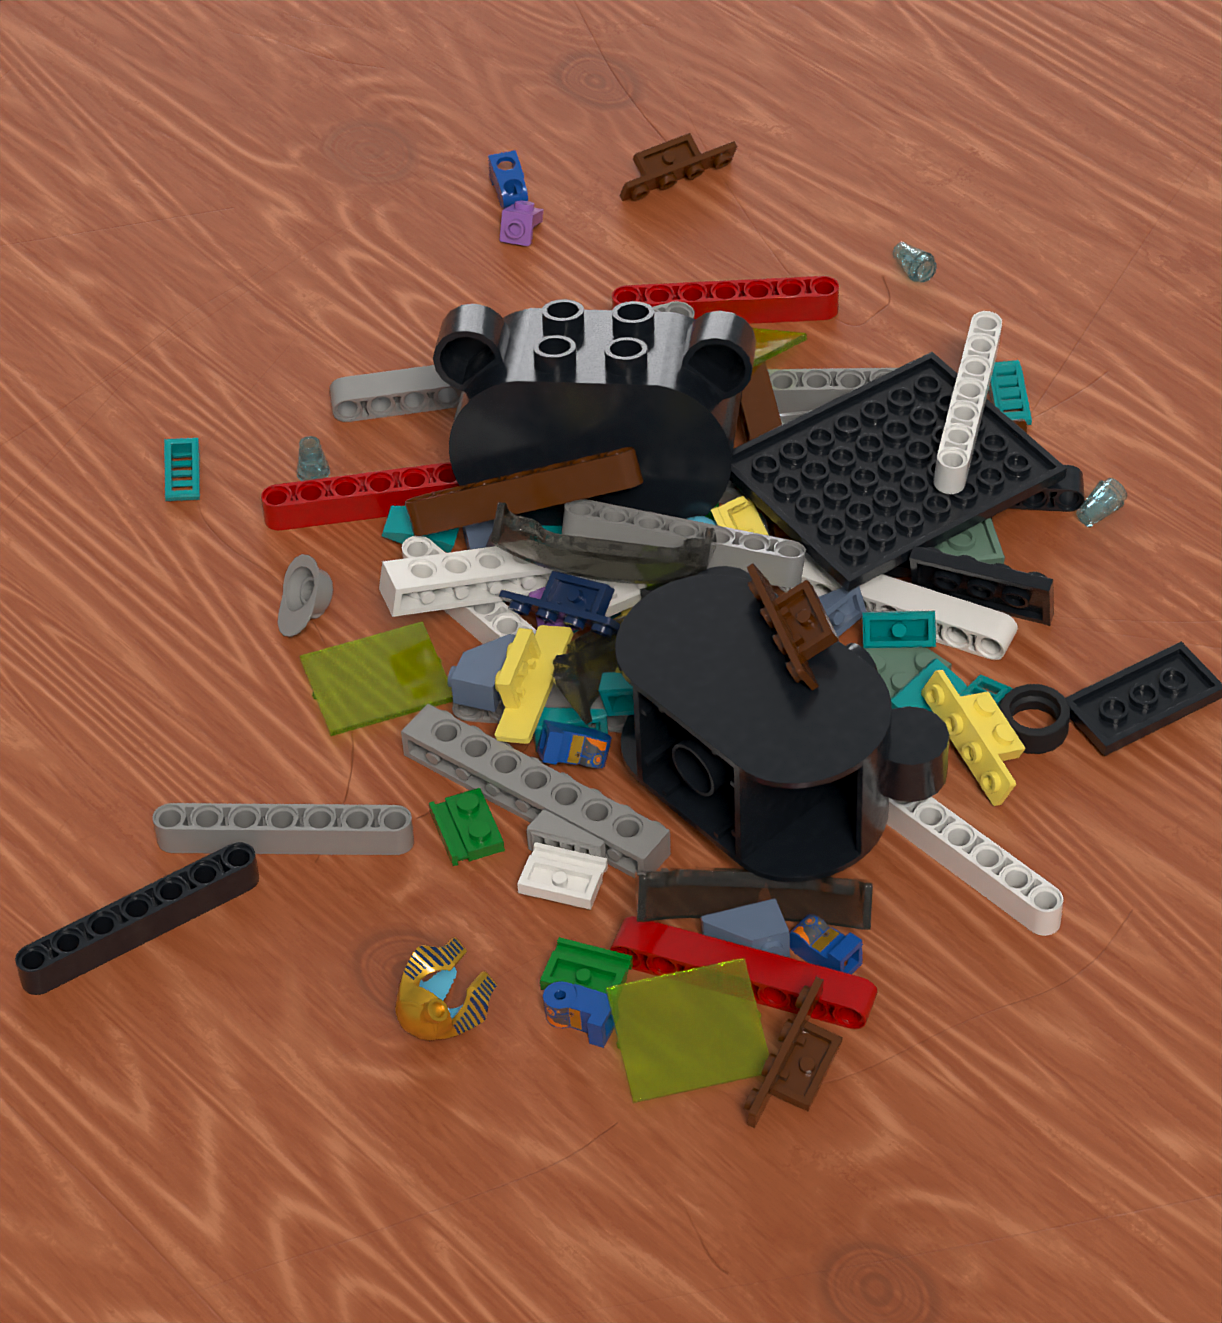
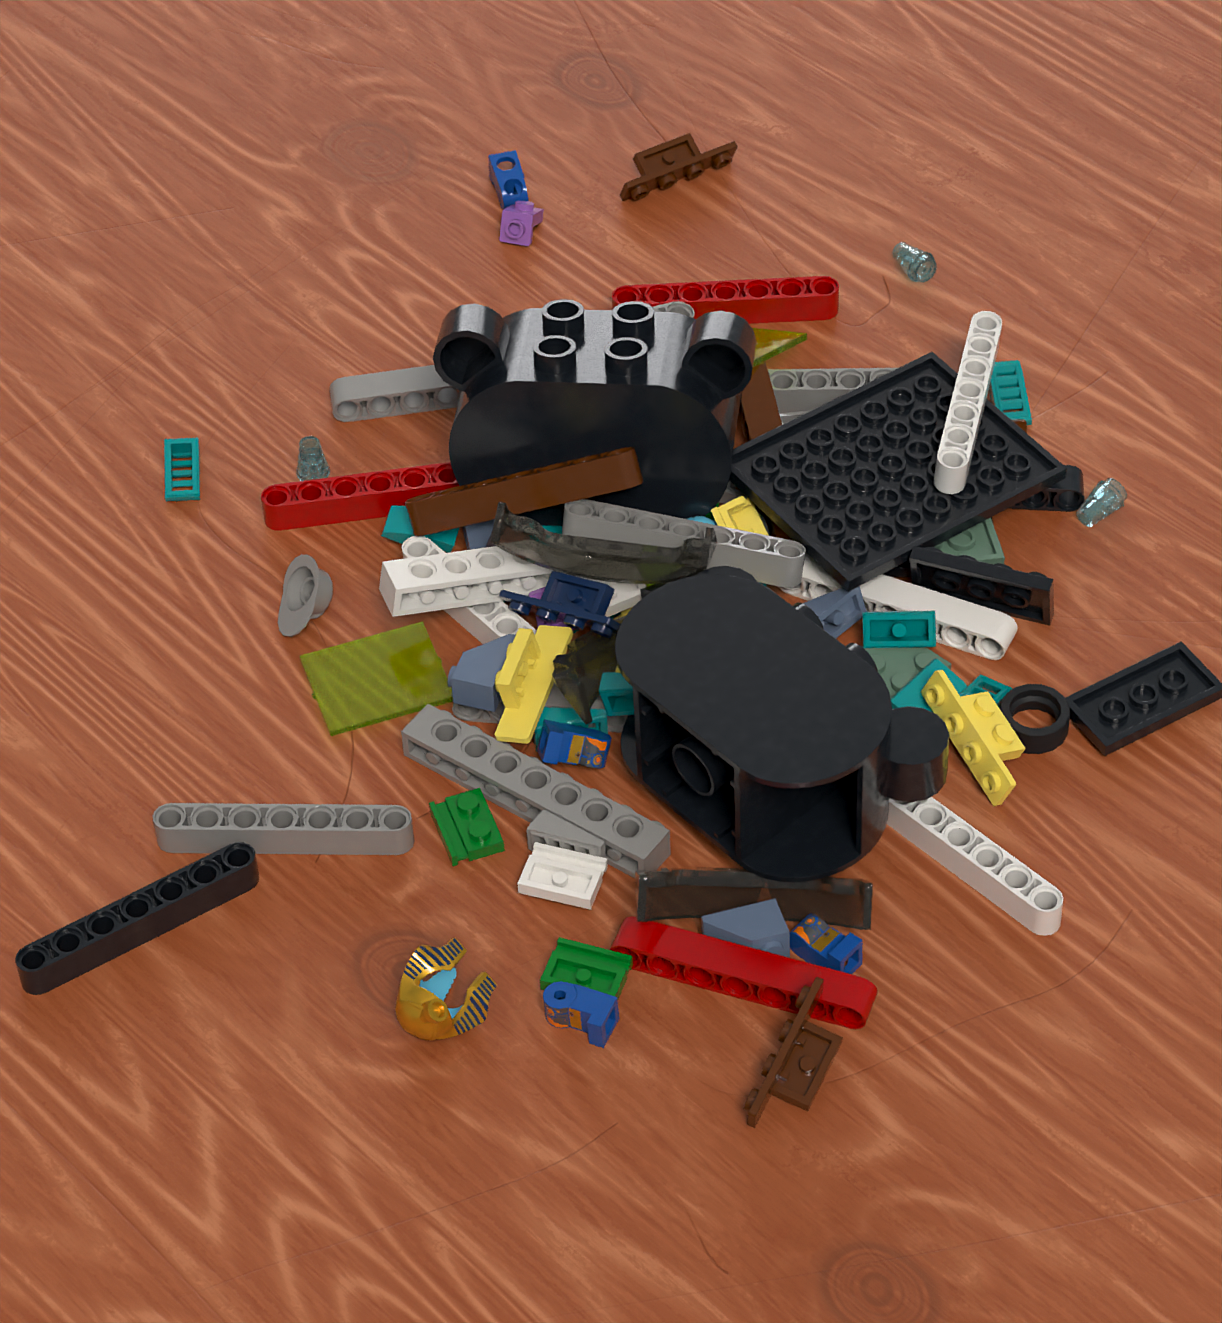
(688, 1030): clear neon green piece -> none
(799, 622): reddish brown bracket -> none

